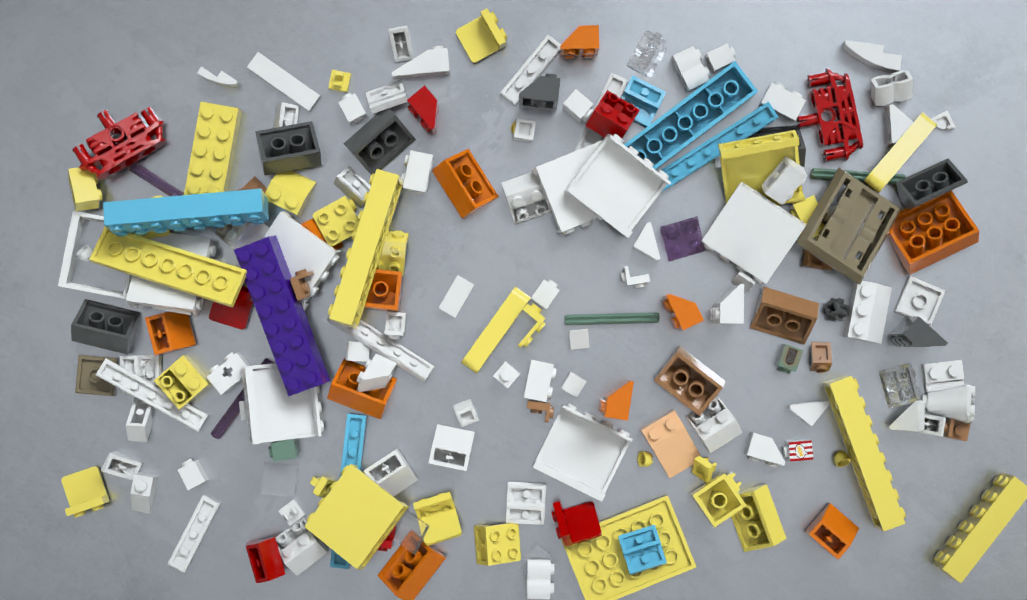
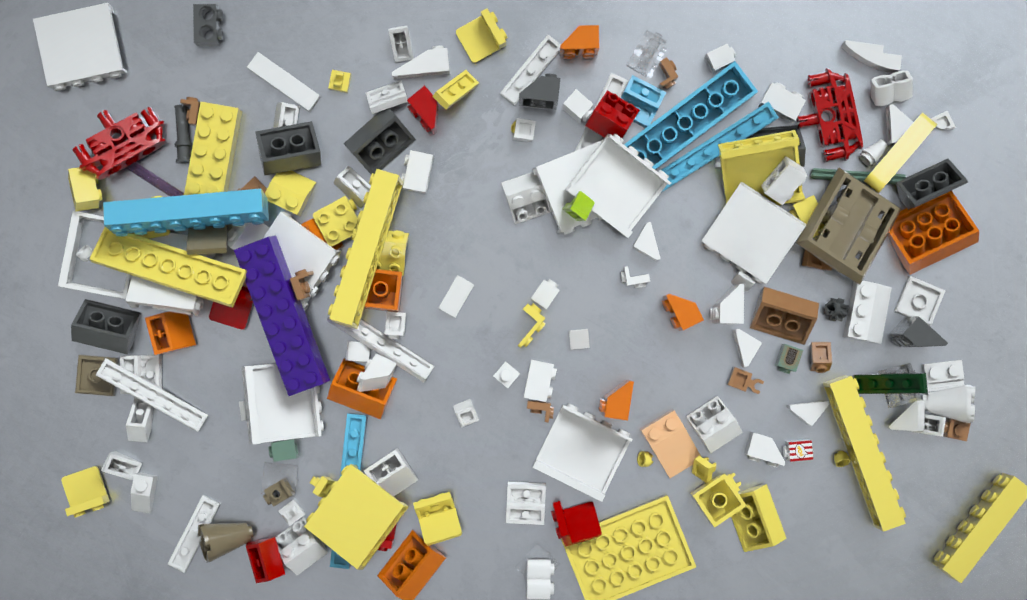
(79, 46): none -> white panel
(182, 144): none -> dark grey pin
(183, 381): light yellow slope -> none
(192, 113): none -> medium nougat bracket
(192, 473): white brick -> none
(202, 25): none -> dark grey brick
(207, 240): none -> dark tan tile
(218, 373): white brick -> none
(222, 79): white slope -> none
(222, 538): none -> dark tan cone
(232, 411): clear purple axle -> none
(285, 492): none -> dark tan brick
(352, 108): white brick -> none
(411, 532): clear piece -> none
(451, 447): white slope -> none
(455, 89): none -> light yellow plate
(465, 183): orange slope -> none
(495, 330): light yellow beam -> none
(497, 544): light yellow bracket -> none
(573, 384): white slope -> none
(579, 207): none -> lime slope
(620, 318): sand green axle -> none
(642, 549): medium azure slope -> none
(668, 68): none -> medium nougat bracket
(682, 238): clear purple hinge -> none
(689, 380): medium nougat slope -> none
(690, 68): white brick -> none
(742, 380): none -> medium nougat plate
(746, 346): none -> white slope
(833, 531): orange slope -> none
(873, 153): none -> white cone
(892, 383): none -> dark green tile

